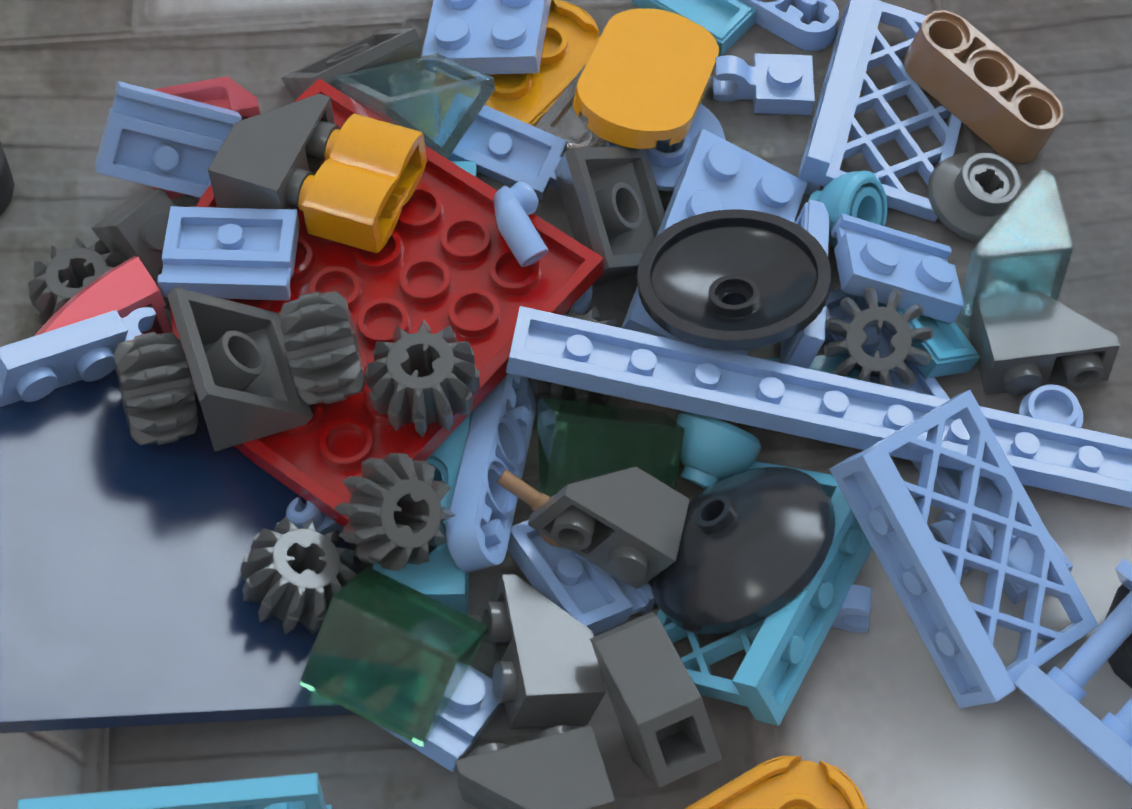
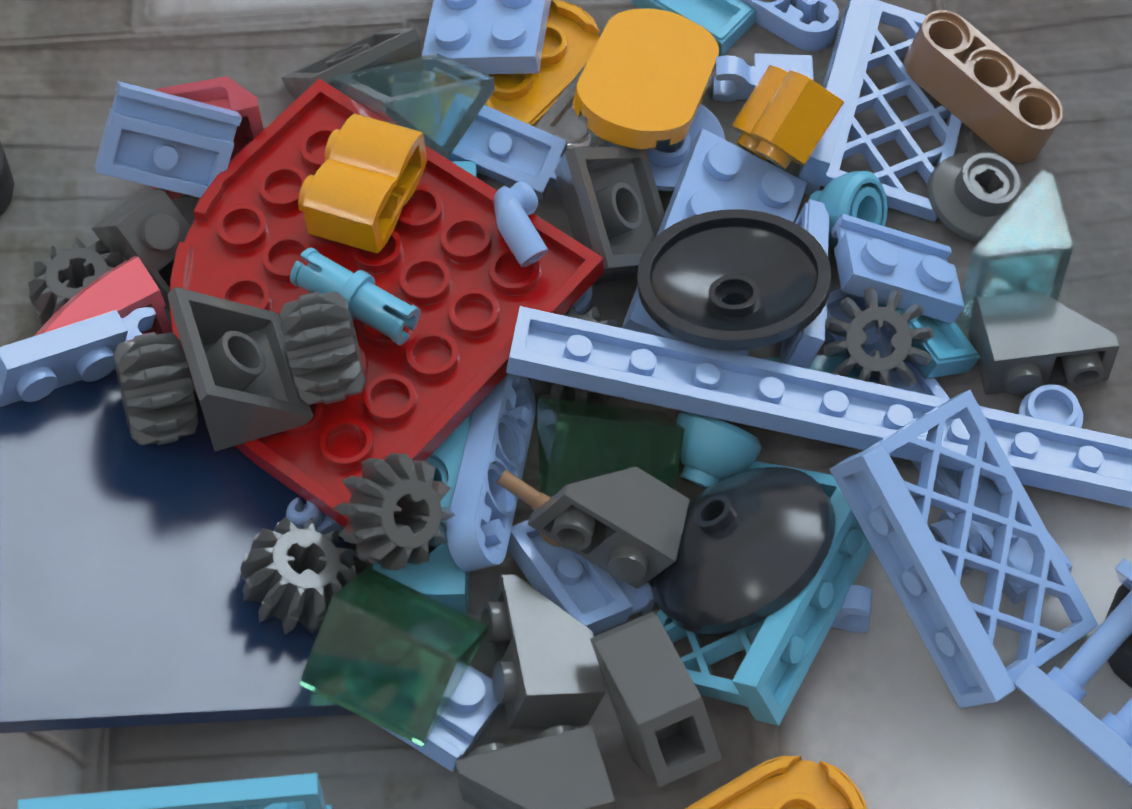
(230, 252): light blue plate -> none
(272, 155): dark grey slope -> none
(364, 299): none -> medium azure pin
(422, 378): dark grey gear -> none
(785, 117): none -> light orange brick

